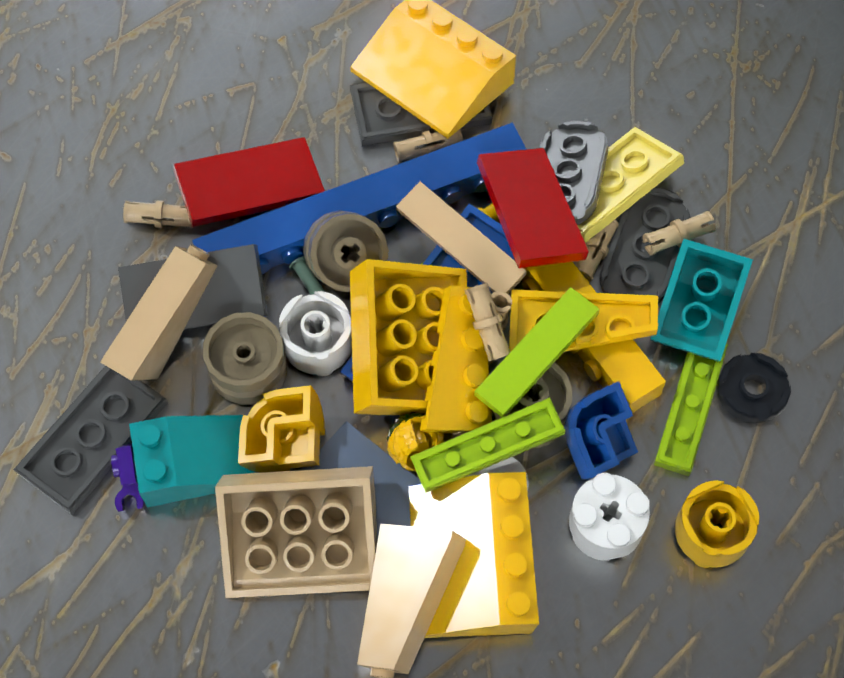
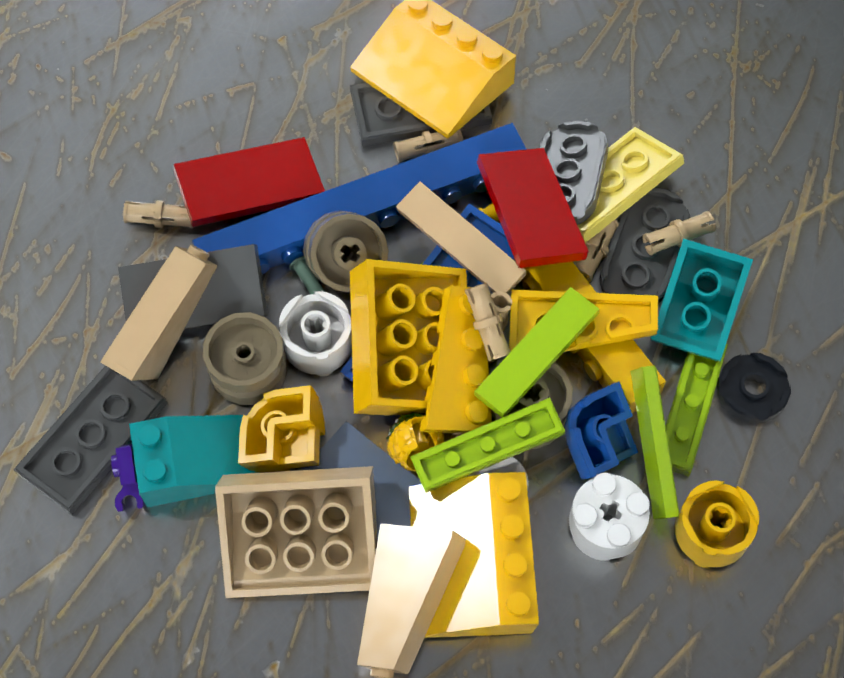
(654, 442): none -> lime tile

